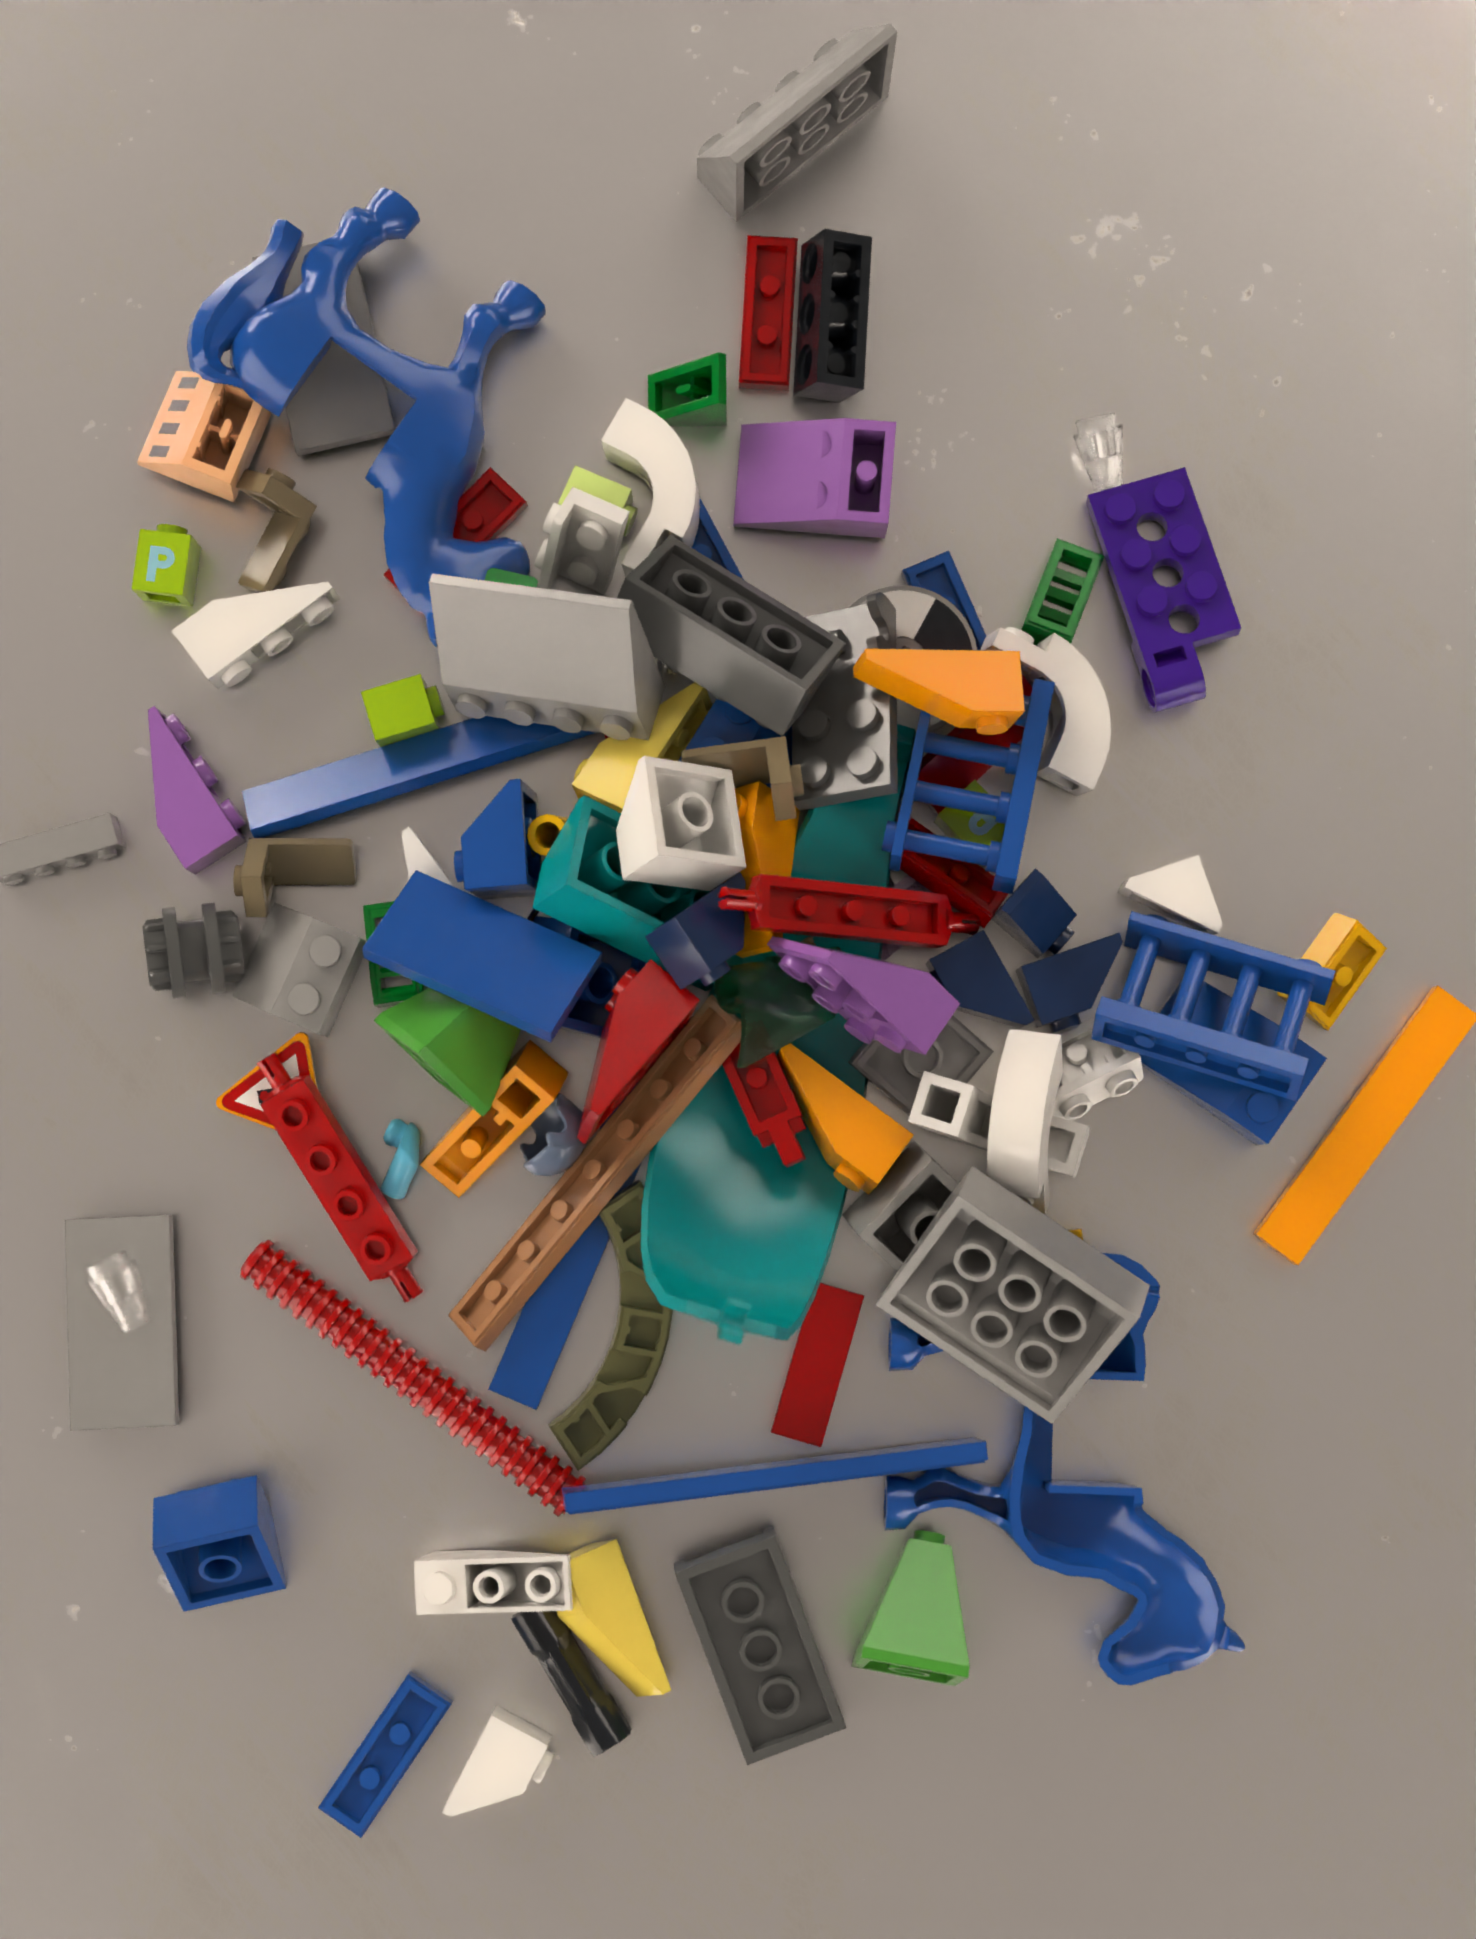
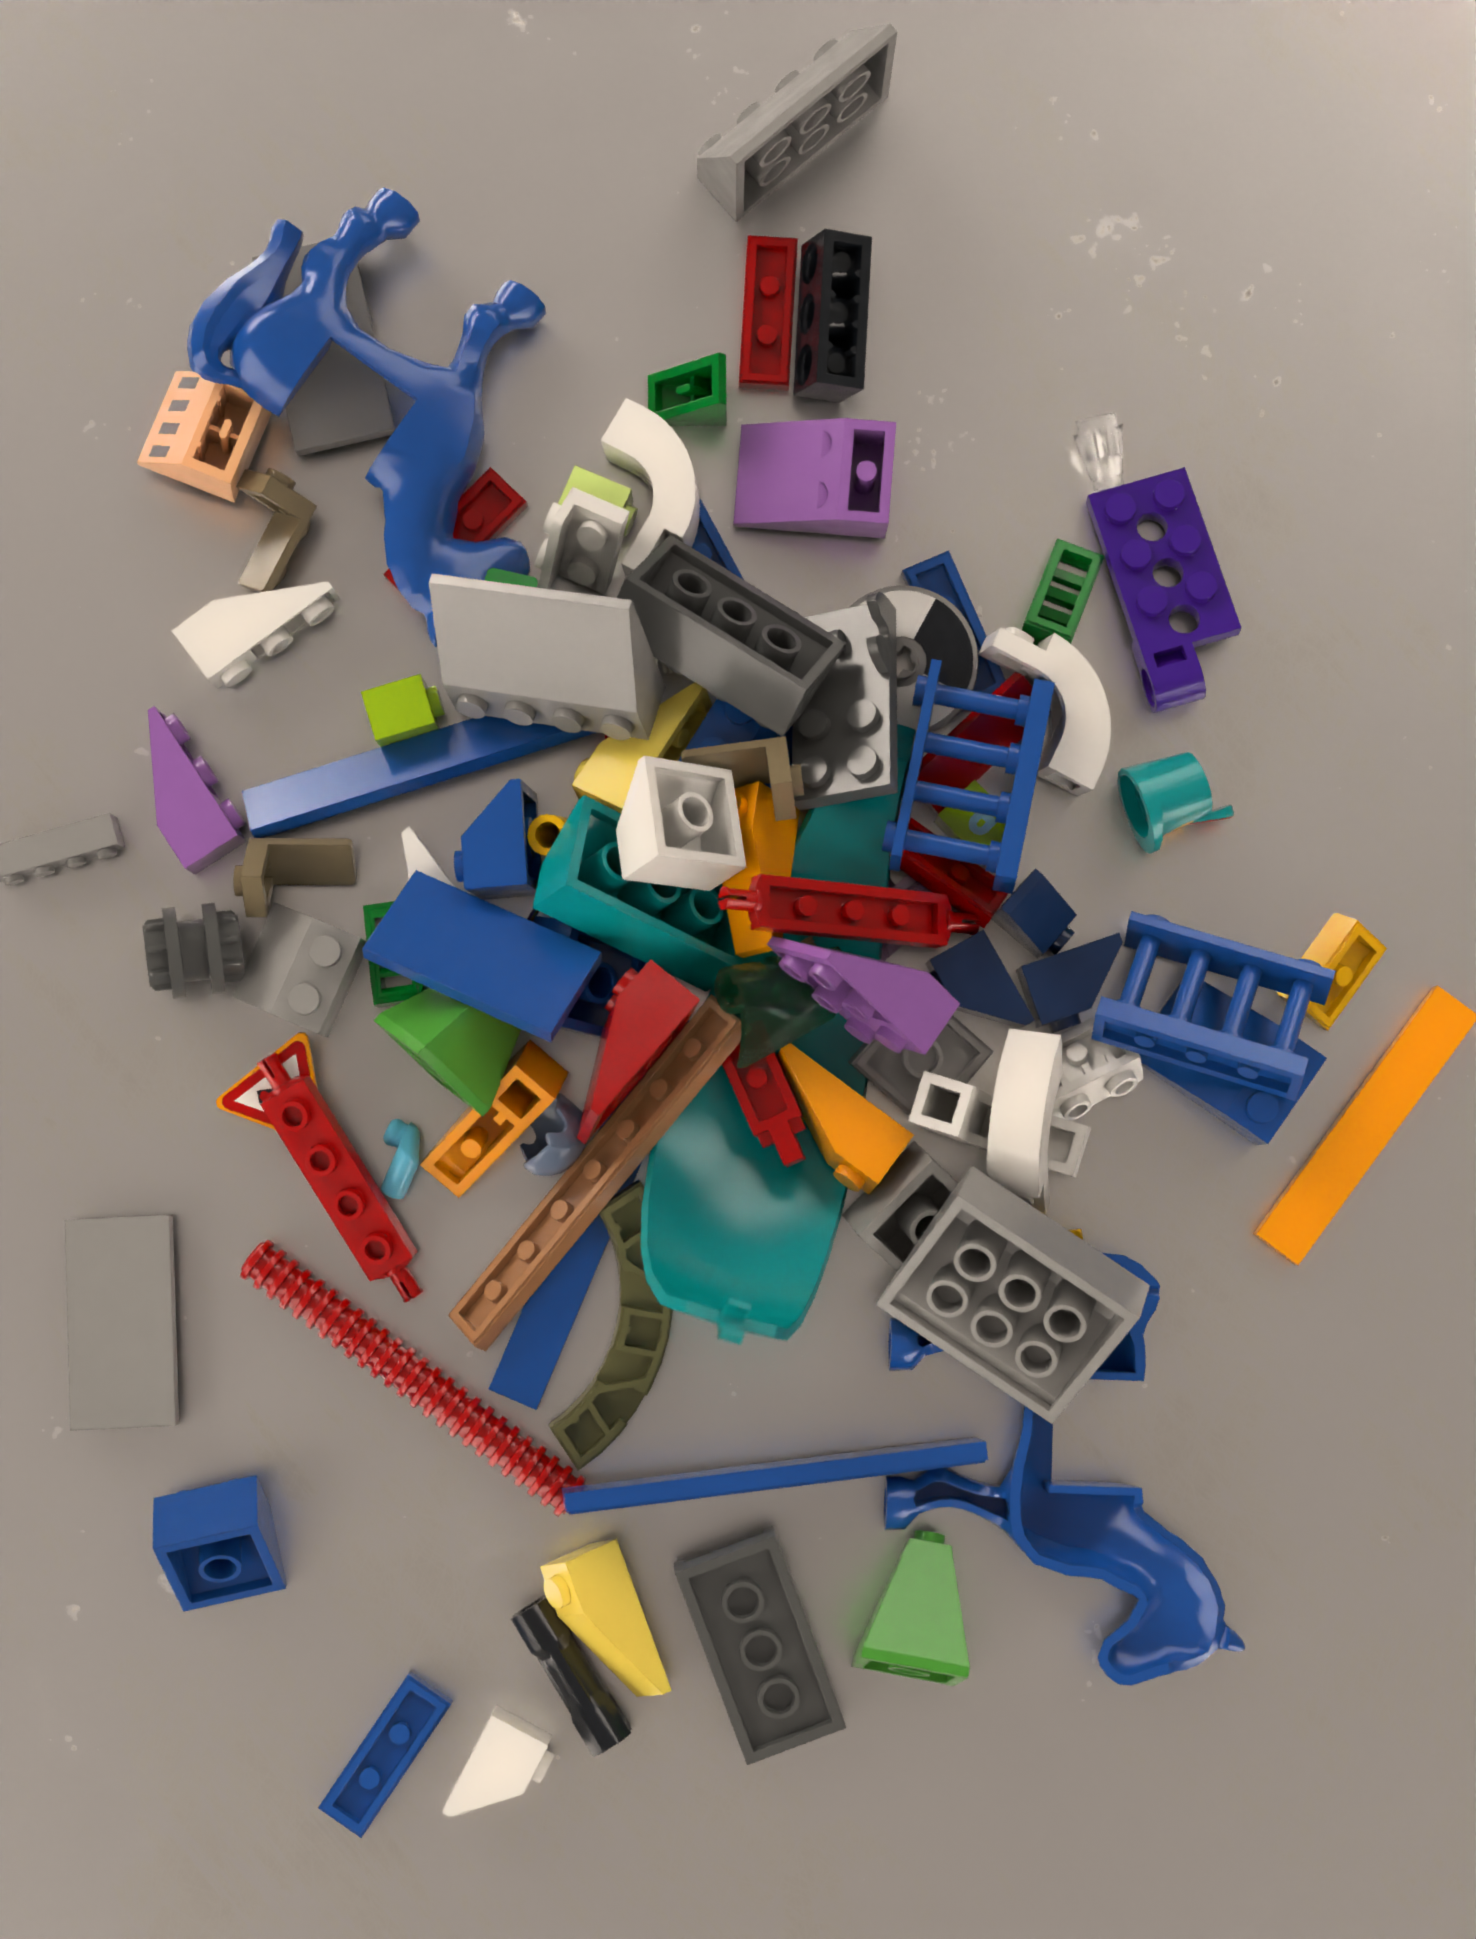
(120, 1290): clear cone -> none
(166, 565): lime brick -> none
(492, 1582): white slope -> none
(701, 938): dark blue slope -> none
(817, 1365): red tile -> none
(953, 685): light orange slope -> none
(1166, 797): none -> teal hat
(1178, 893): white slope -> none

